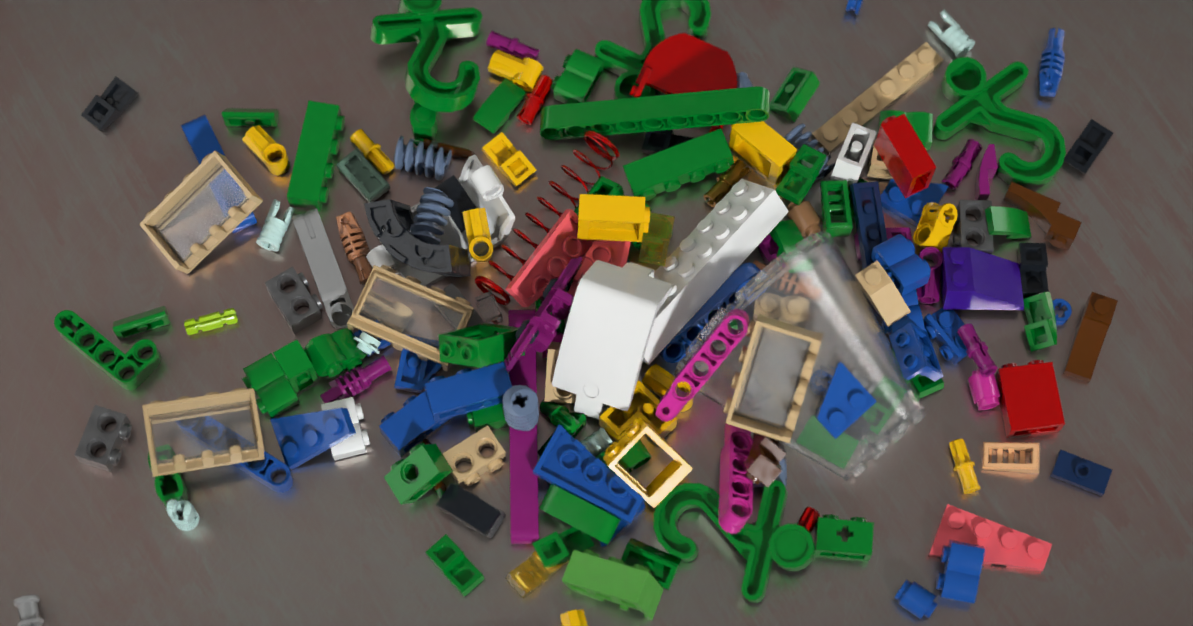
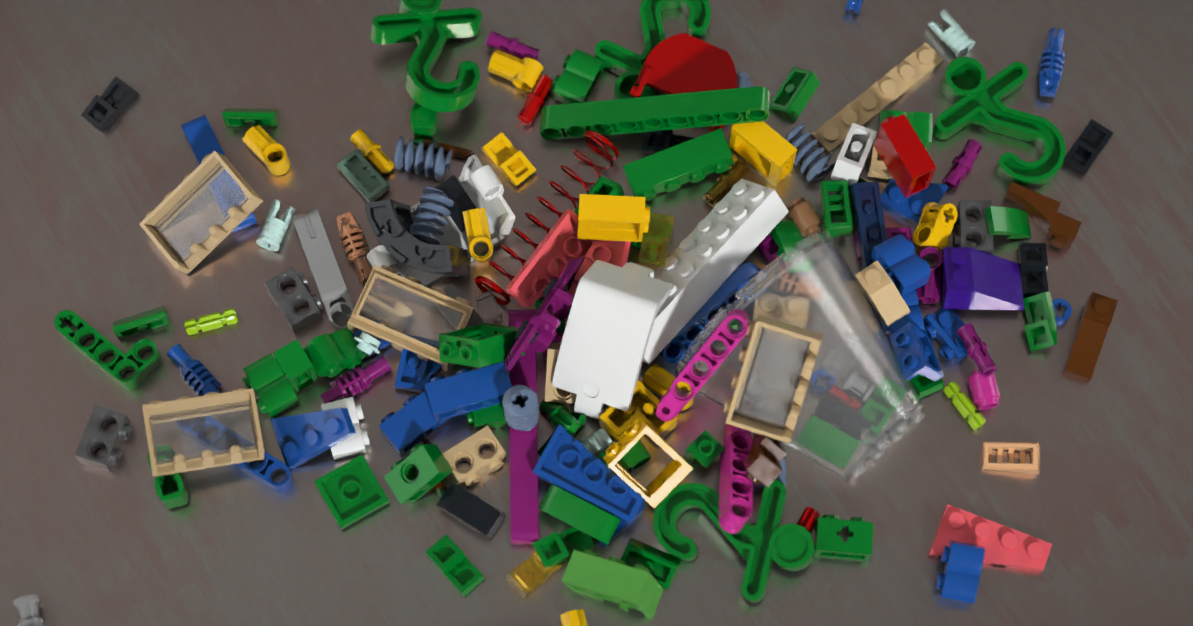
(185, 508): light aqua hinge -> none
(194, 371): none -> blue hinge
(314, 156): green brick -> none
(351, 492): none -> green plate
(499, 105): green slope -> none
(704, 450): none -> green bracket
(802, 174): green slope -> none
(843, 402): blue wing -> none
(916, 599): blue brick -> none
(964, 405): none -> lime axle
(964, 466): yellow axle -> none
(986, 170): magenta slope -> none
(1029, 399): red brick -> none
(1081, 472): dark blue plate -> none

